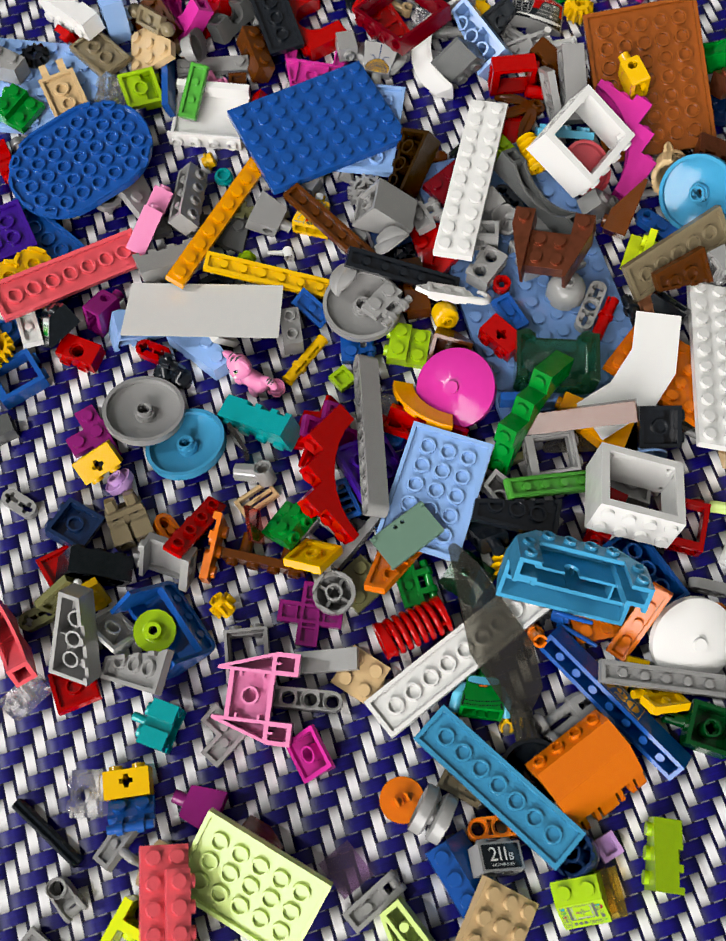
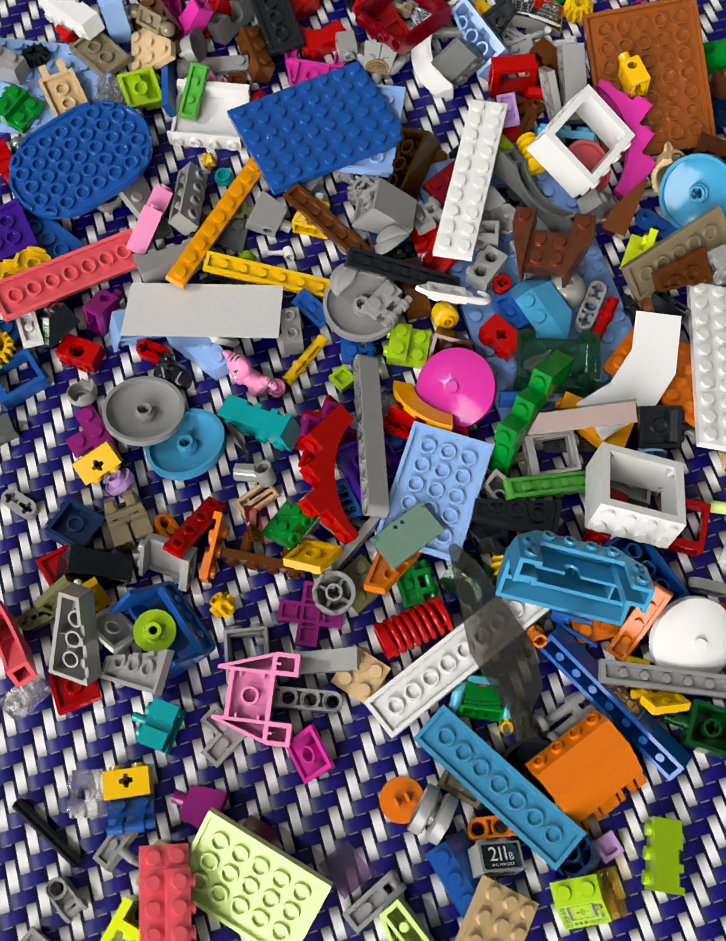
(82, 393): none -> light grey hair
(512, 116): none -> lavender plate
(543, 308): none -> dark azure wedge

